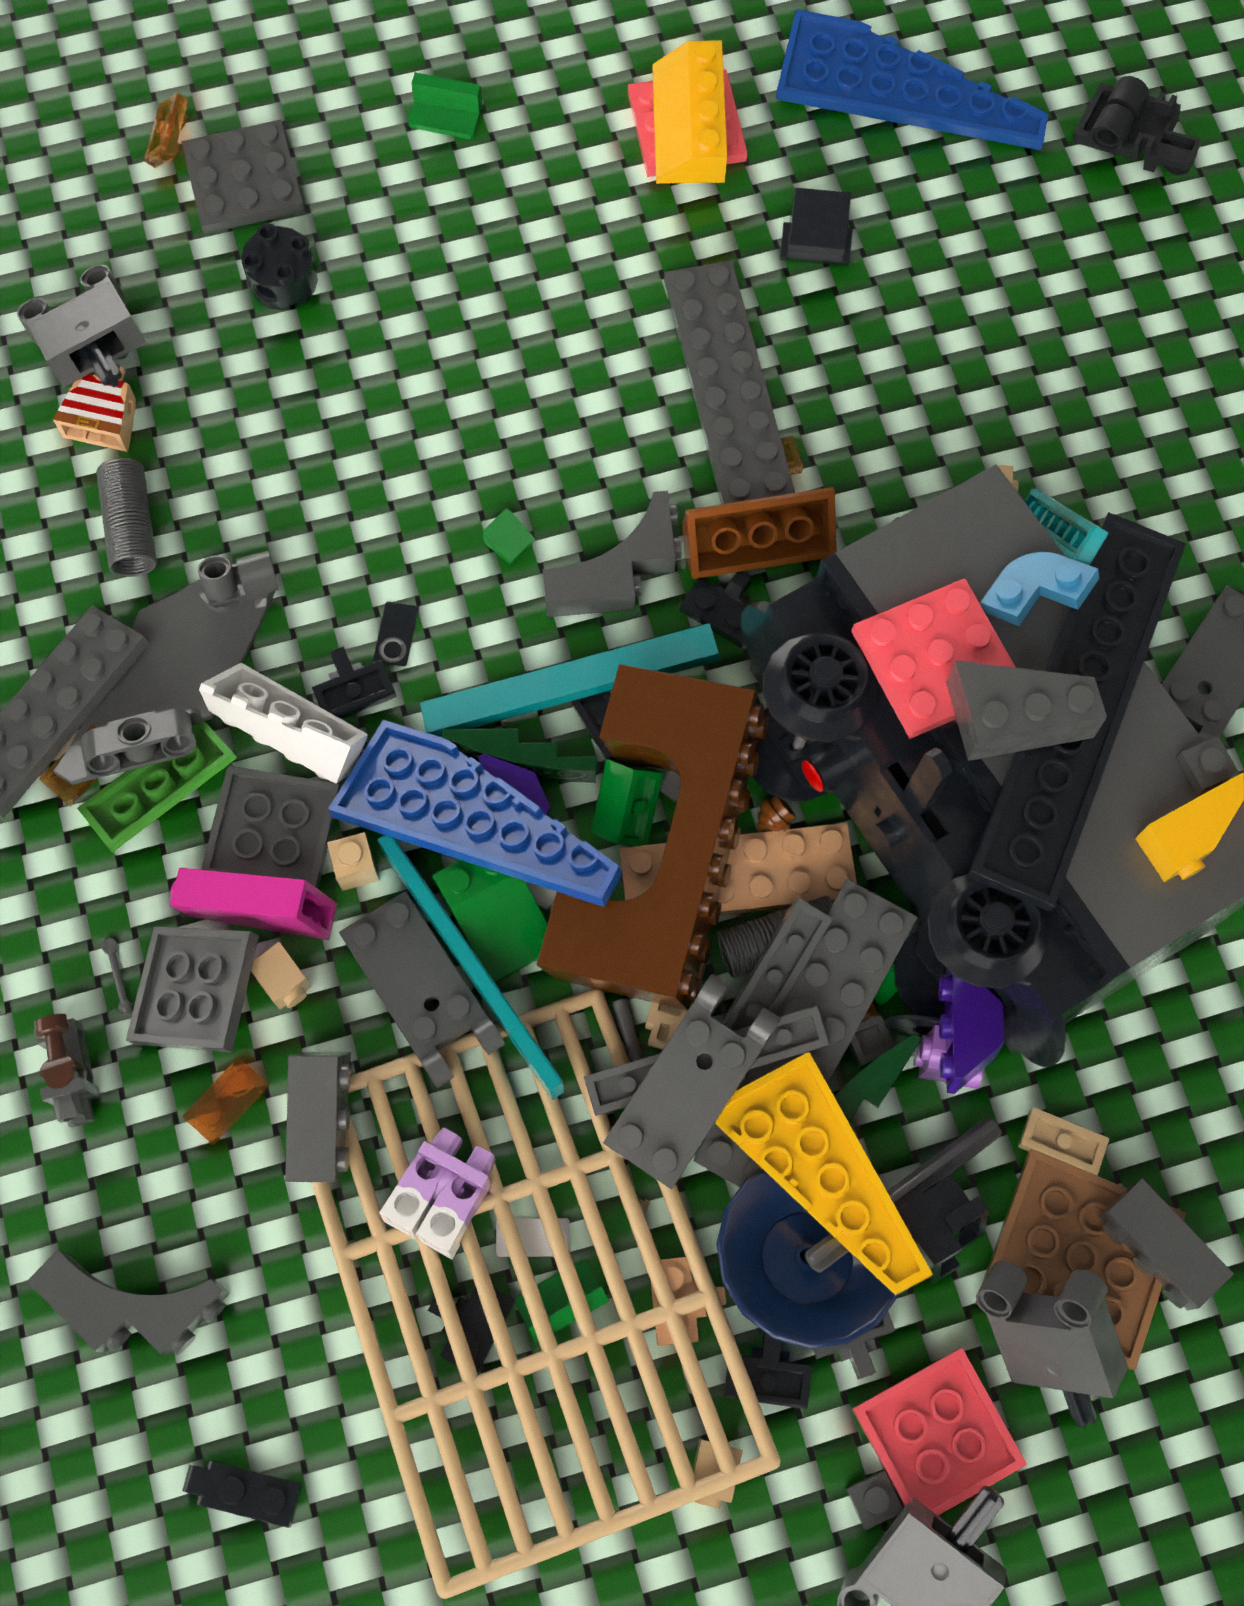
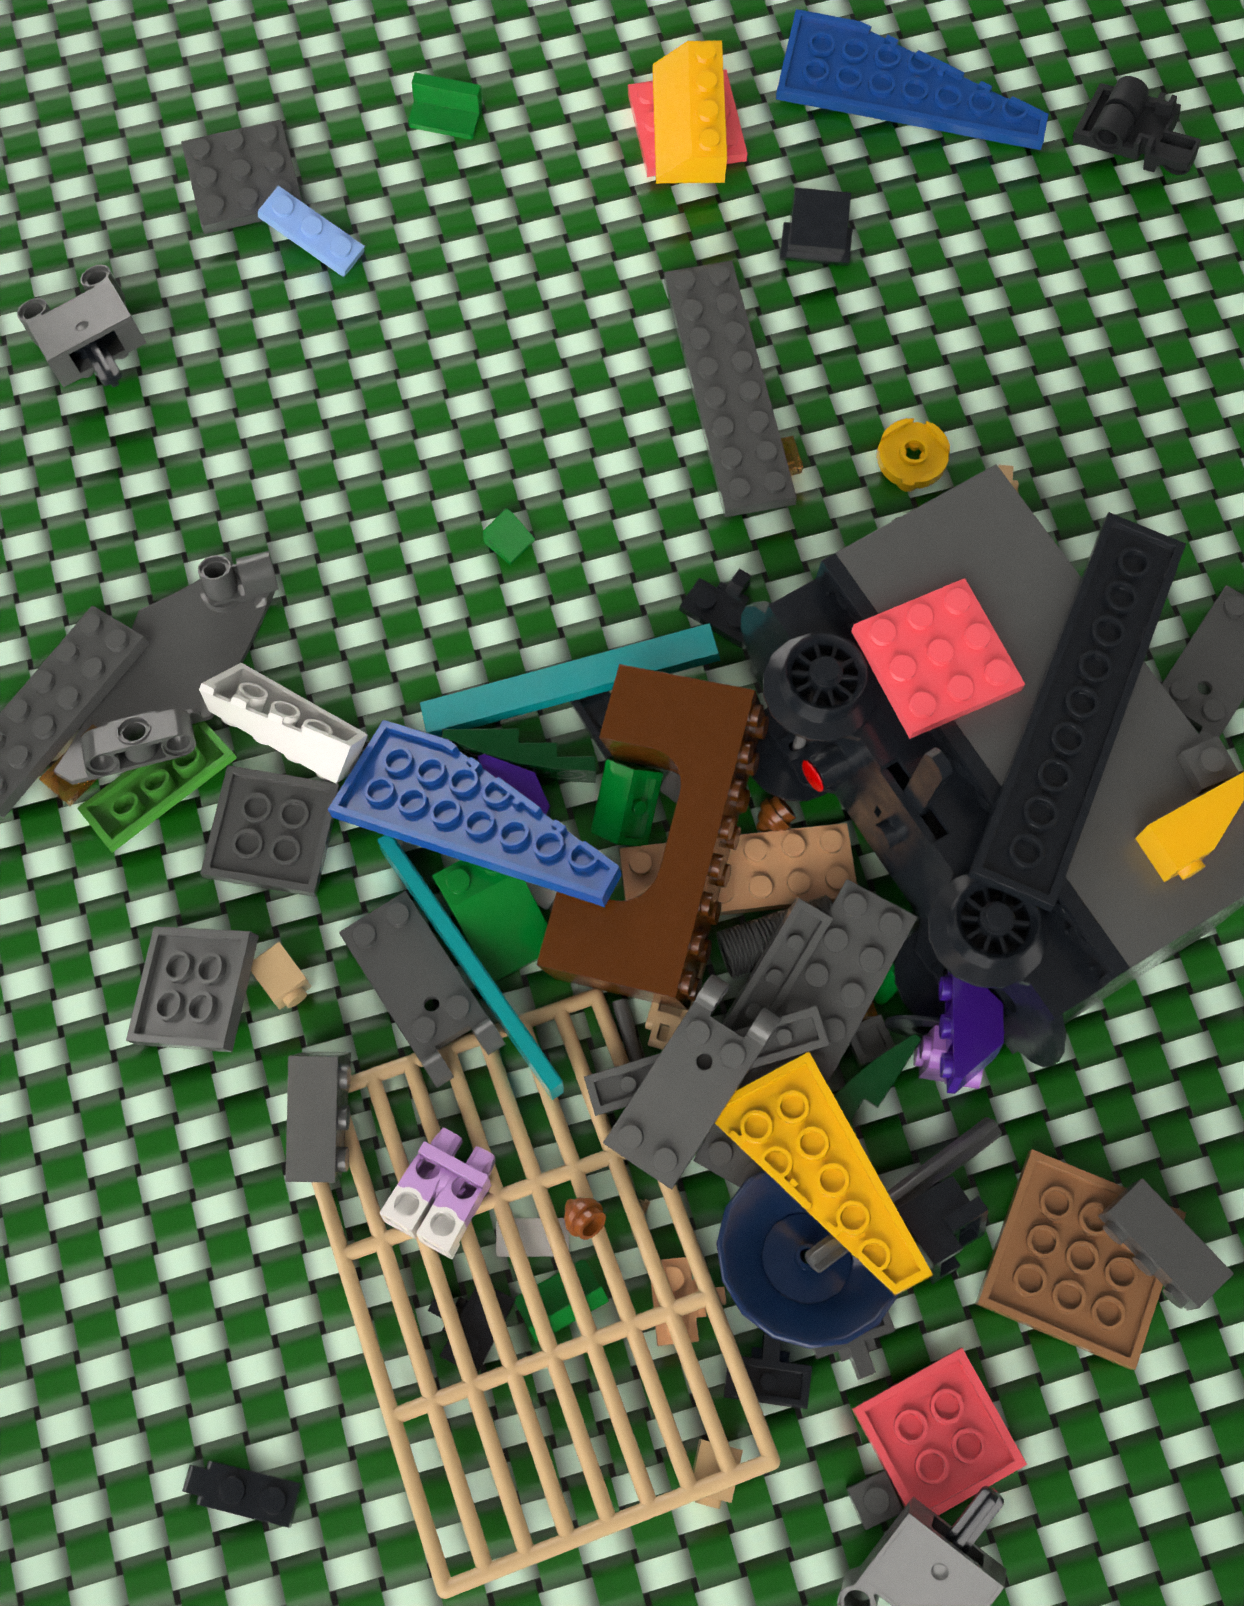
(67, 1069): hips -> none
(98, 413): torso -> none
(106, 1314): dark grey arch -> none
(110, 947): dark grey hinge -> none
(127, 517): dark grey piece -> none
(166, 130): clear orange plate -> none
(226, 1101): clear orange plate -> none
(254, 902): dark pink slope -> none
(279, 267): black brick -> none
(311, 231): none -> light blue plate
(353, 686): black hinge -> none
(353, 861): tan brick -> none
(396, 633): black sticker -> none
(584, 1217): none -> dark orange plate
(614, 577): dark grey arch -> none
(760, 533): dark orange slope -> none
(908, 472): none -> yellow plate
(1021, 708): dark grey wedge -> none
(1037, 576): dark azure plate -> none
(1054, 1339): dark grey piece -> none
(1063, 1141): tan plate -> none
(1069, 530): teal tile -> none

